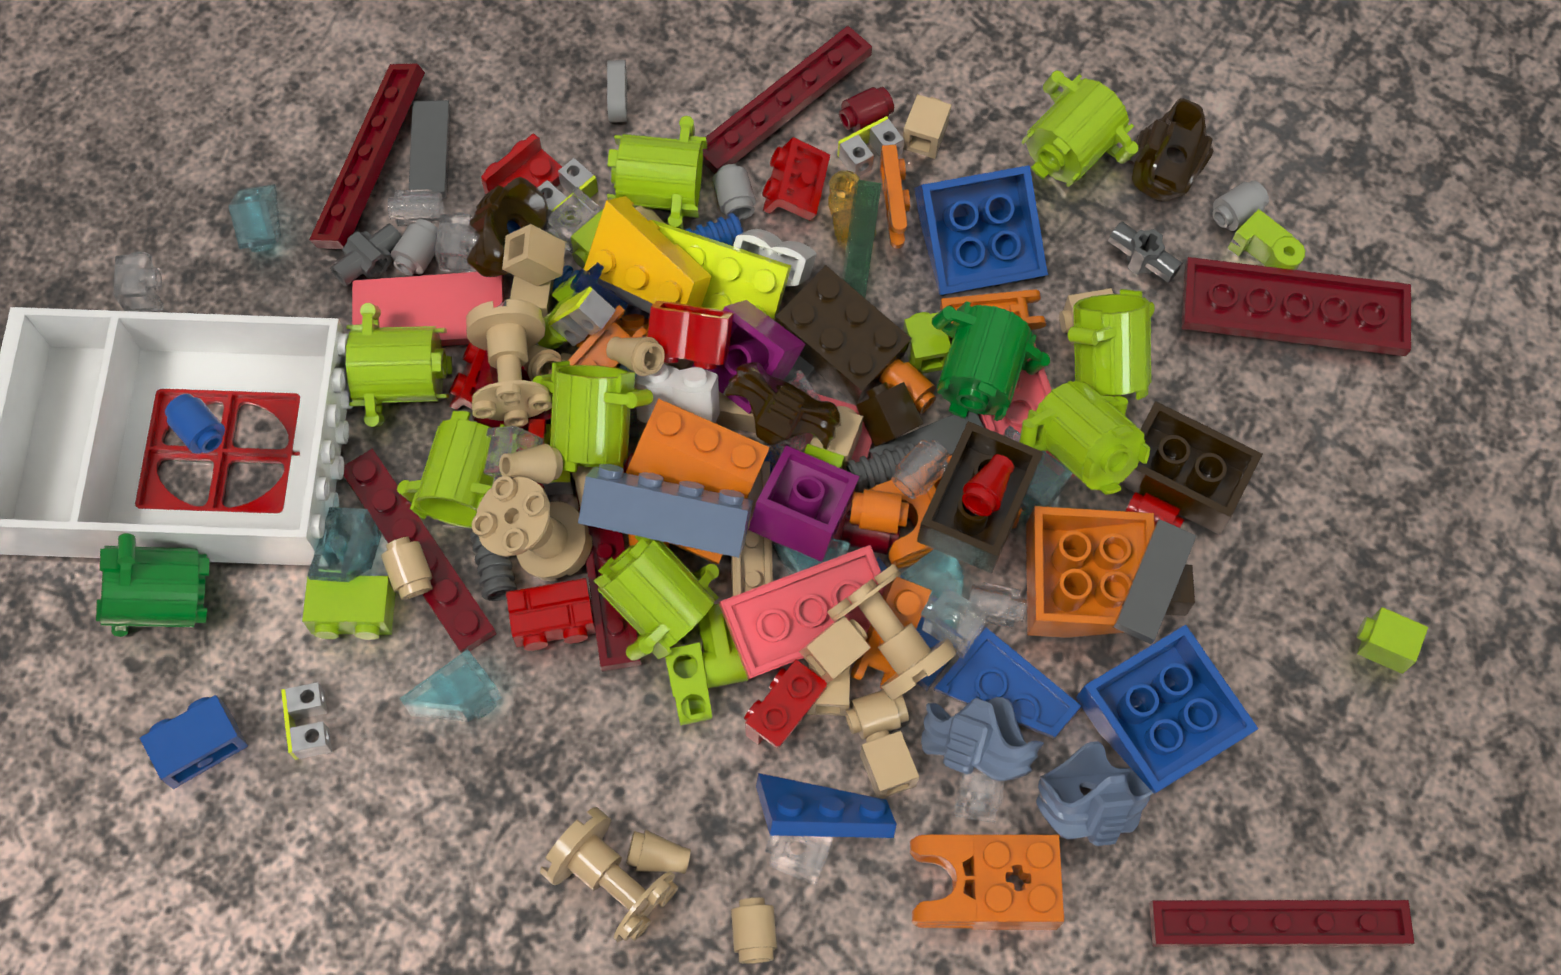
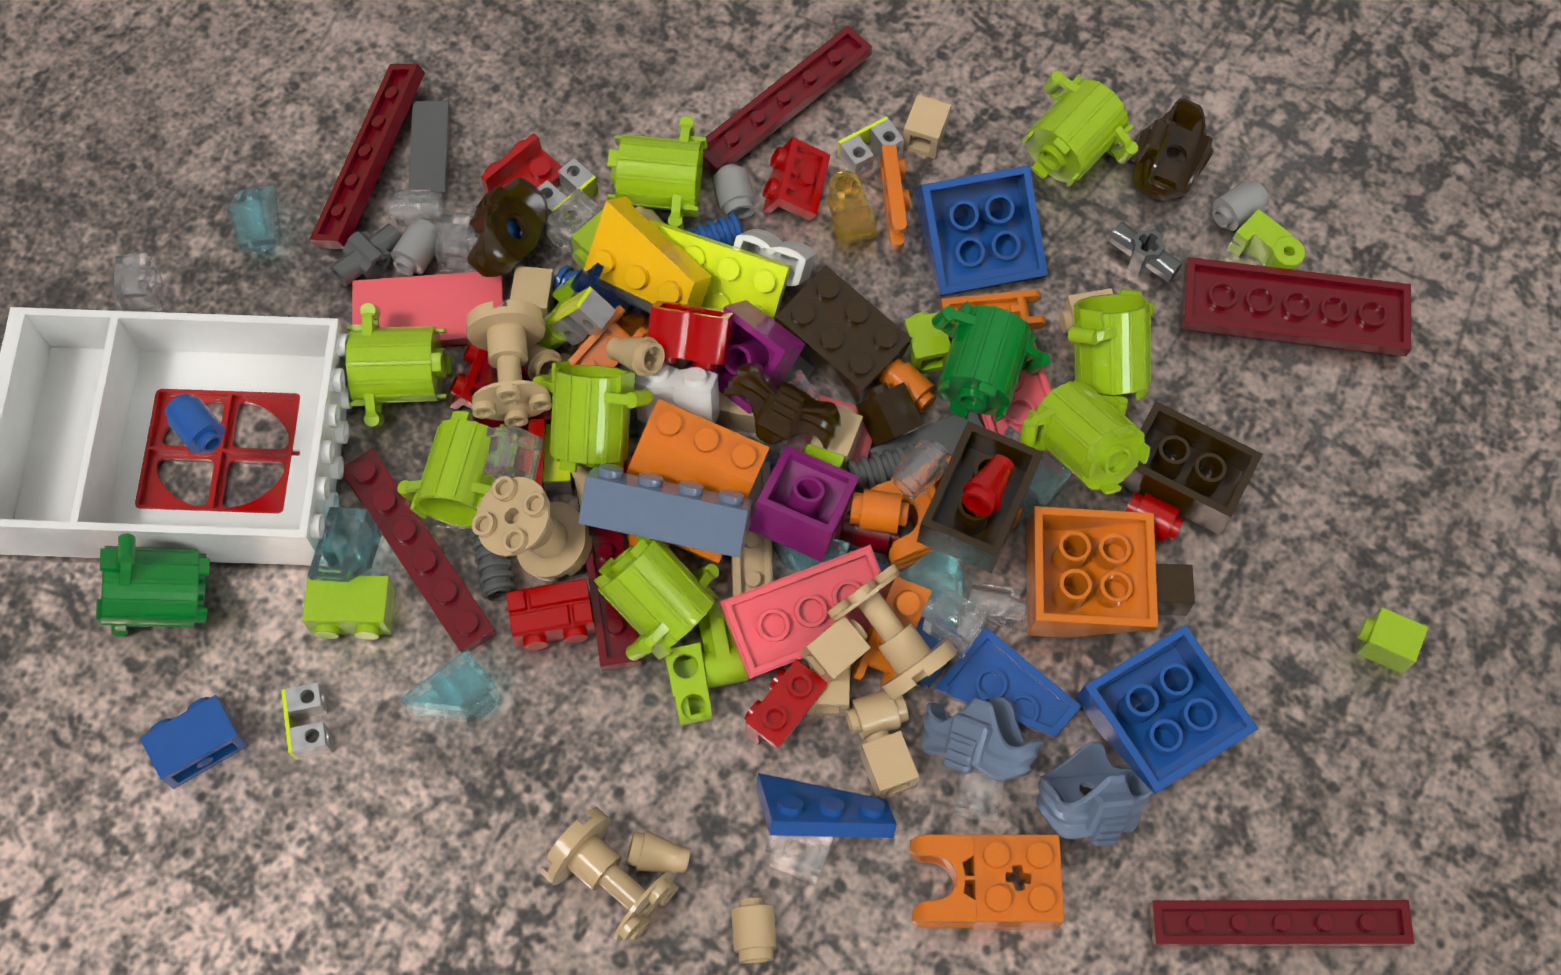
(407, 568): tan brick -> none
(533, 255): tan brick -> none
(536, 463): tan cone -> none
(617, 90): light grey beam -> none
(861, 235): clear green piece -> none
(866, 108): dark red brick -> none
(1155, 581): dark grey tile -> none

